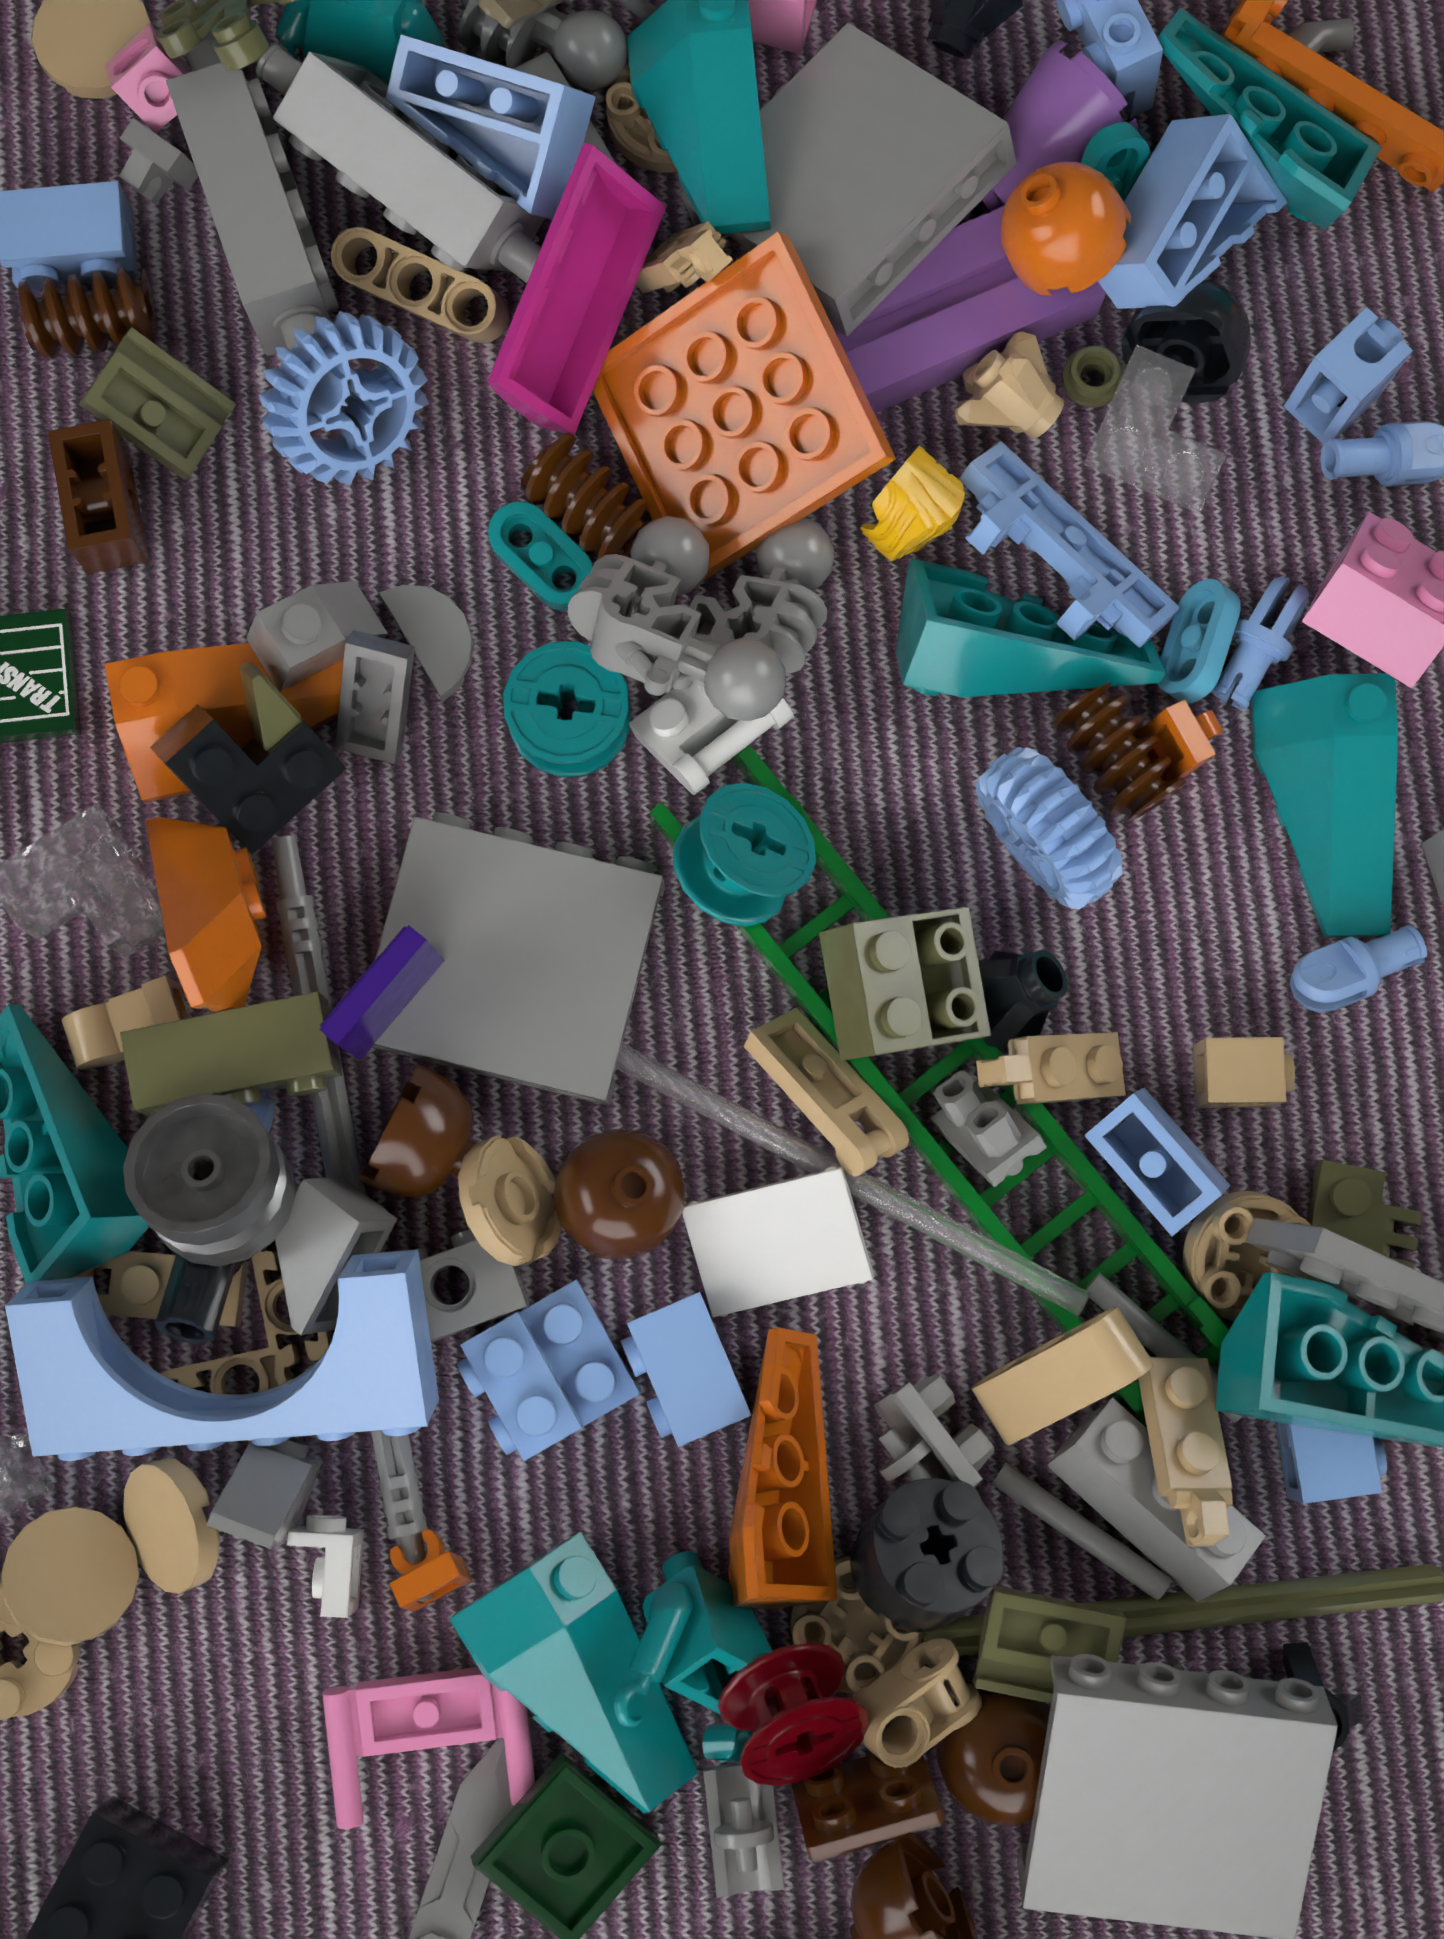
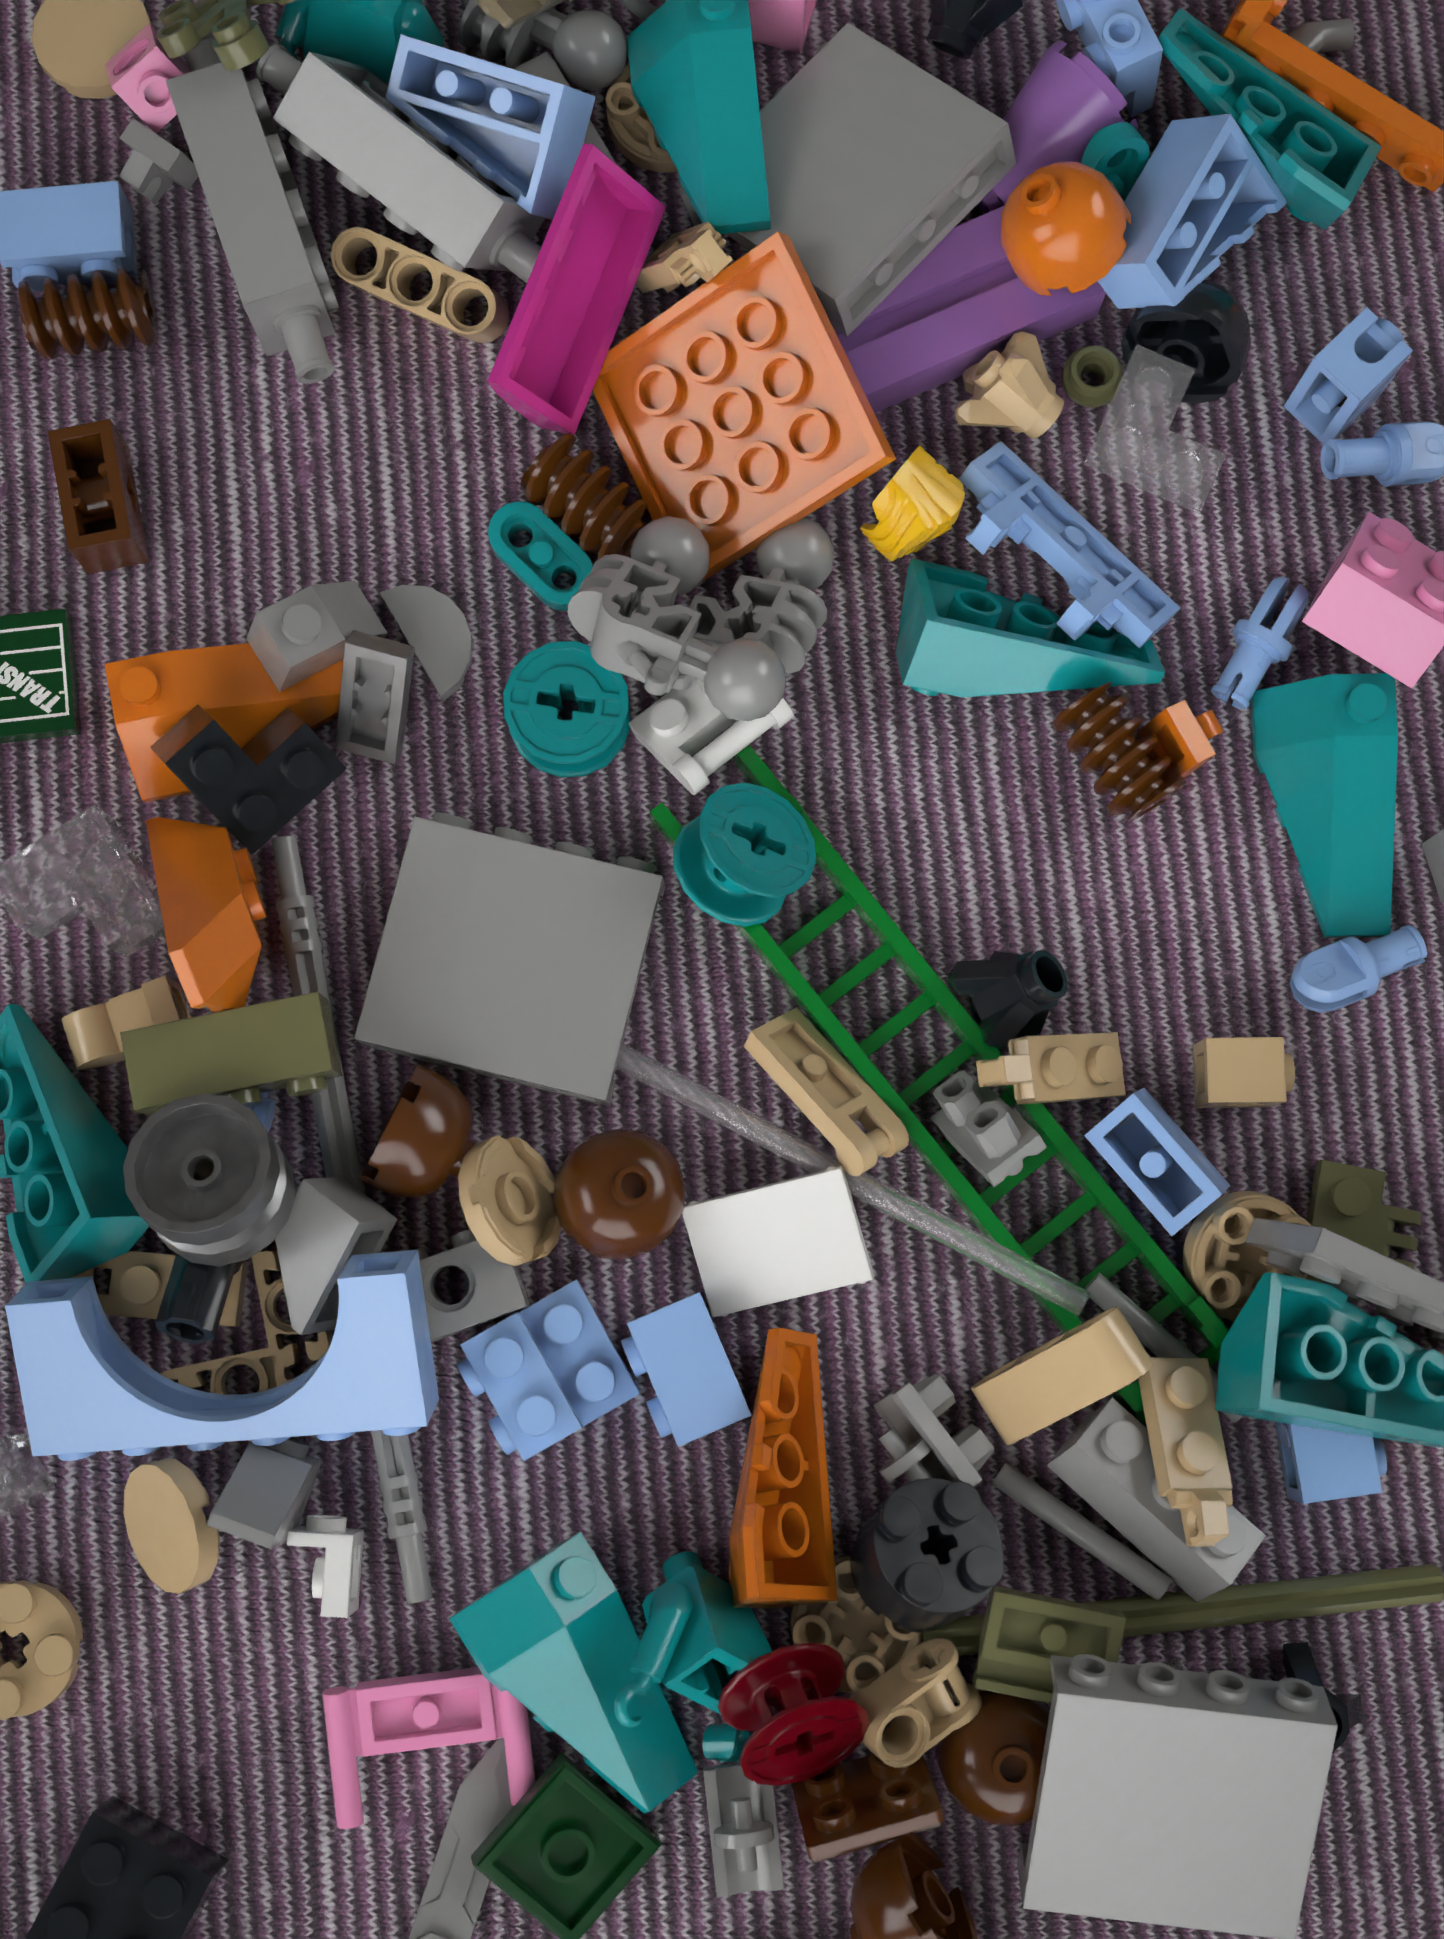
(69, 1576): tan tile -> none
(157, 403): olive plate -> none
(267, 708): olive slope -> none
(317, 382): light blue gear -> none
(382, 992): dark purple tile -> none
(436, 1574): orange tile -> none
(904, 983): olive slope -> none
(1049, 827): light blue gear -> none
(1199, 640): medium azure plate -> none

